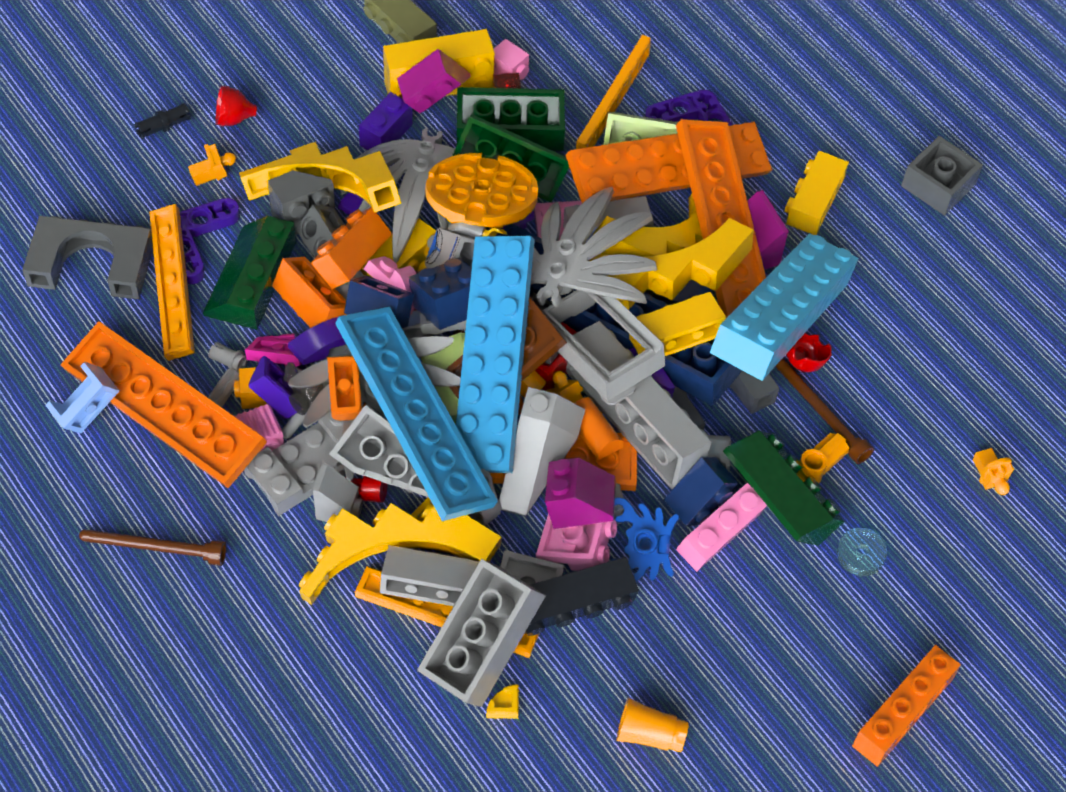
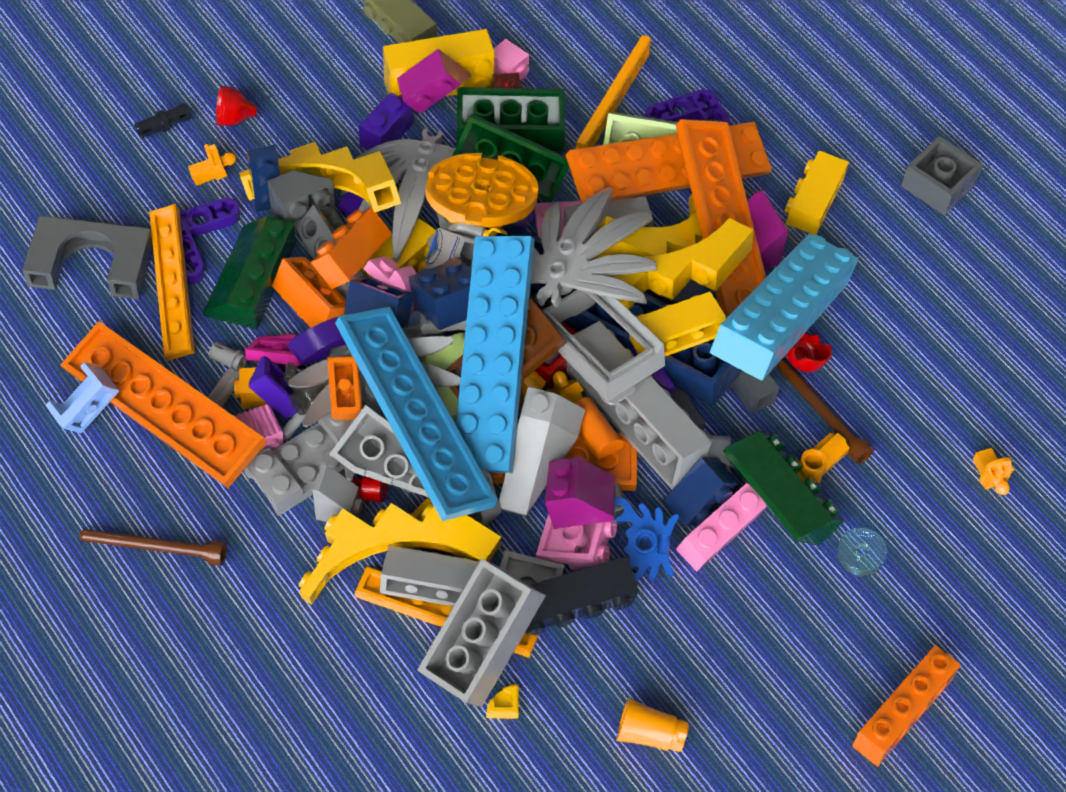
(262, 167): none -> dark blue plate

